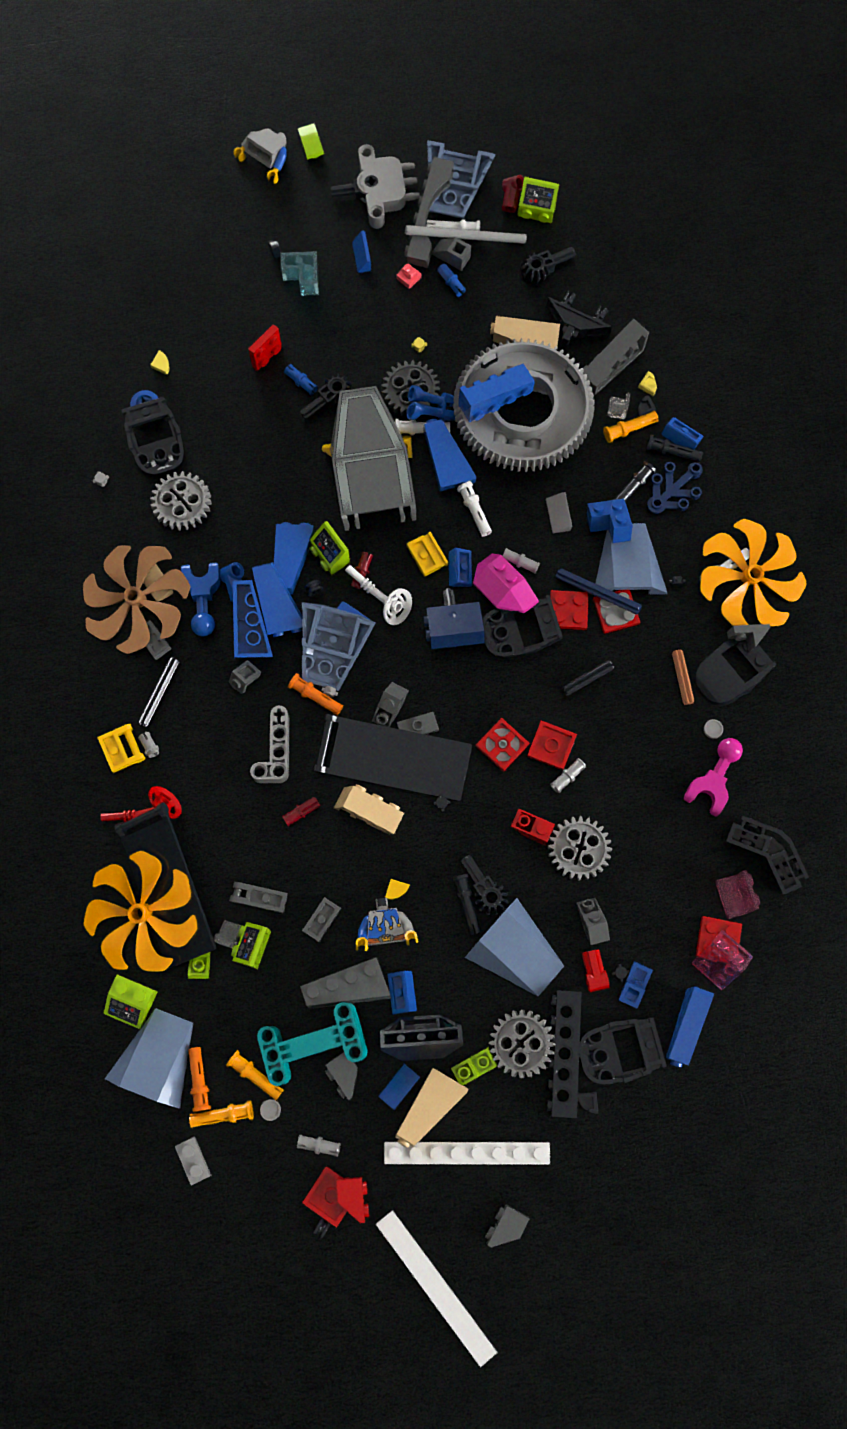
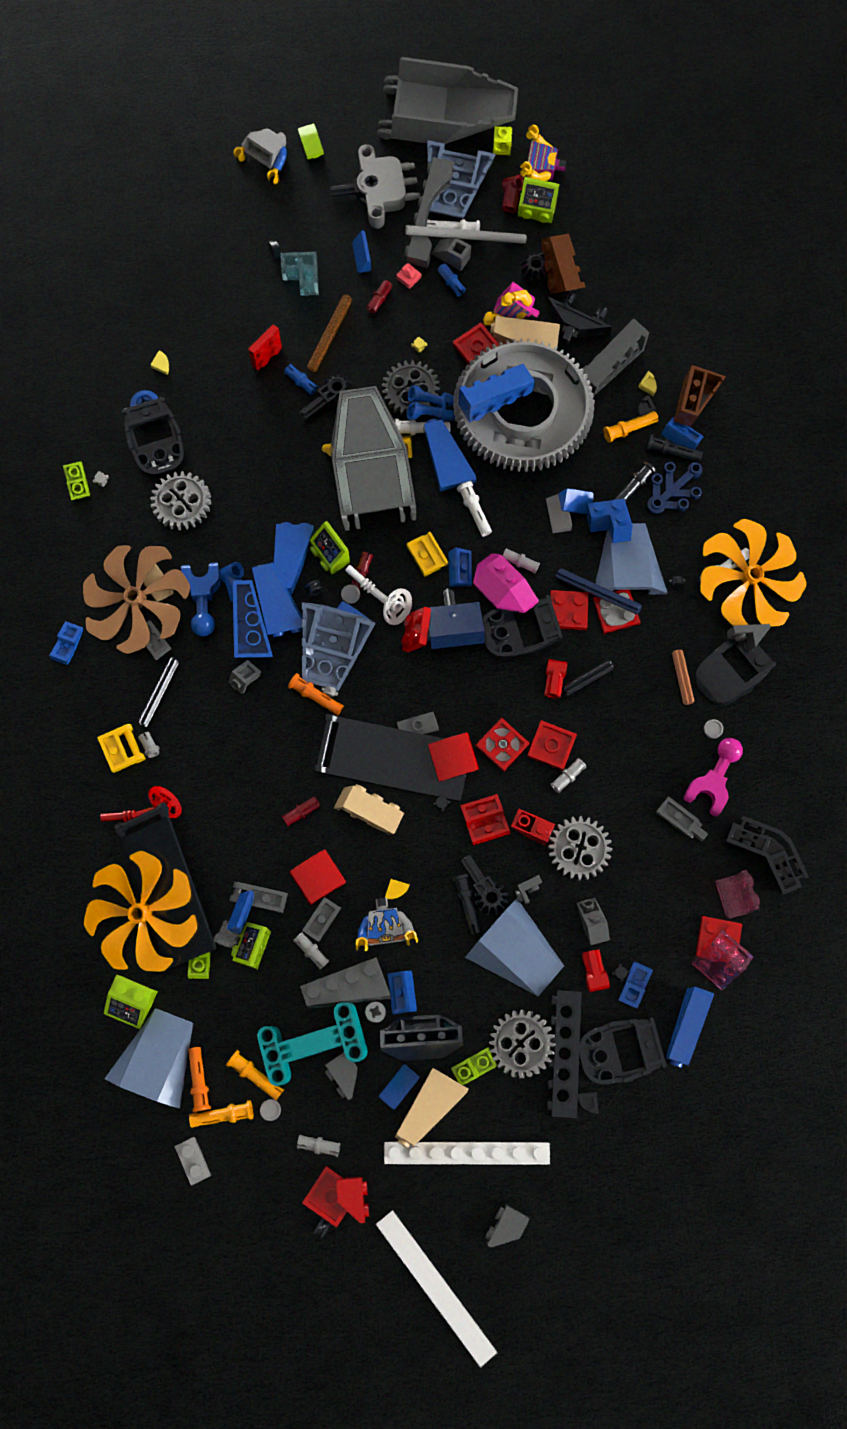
(67, 643): none -> blue slope
(76, 480): none -> lime slope
(241, 912): none -> blue slope
(275, 745): light grey beam -> none
(311, 950): none -> light grey pin
(317, 877): none -> red slope
(329, 333): none -> clear orange axle
(350, 594): none -> light grey piece
(377, 1013): none -> light grey wheel
(379, 297): none -> dark red axle
(390, 705): dark grey slope -> none
(416, 629): none -> red plate
(445, 102): none -> dark grey windscreen
(453, 756): none -> red slope
(474, 342): none -> red plate
(485, 819): none -> red slope
(502, 140): none -> neon yellow brick
(513, 304): none -> torso
(530, 886): none -> dark grey bracket
(541, 158): none -> torso
(555, 674): none -> red piece
(560, 264): none -> reddish brown wedge
(575, 500): none -> blue slope
(618, 407): clear panel -> none
(681, 819): none -> dark grey hinge
(696, 392): none -> reddish brown wedge

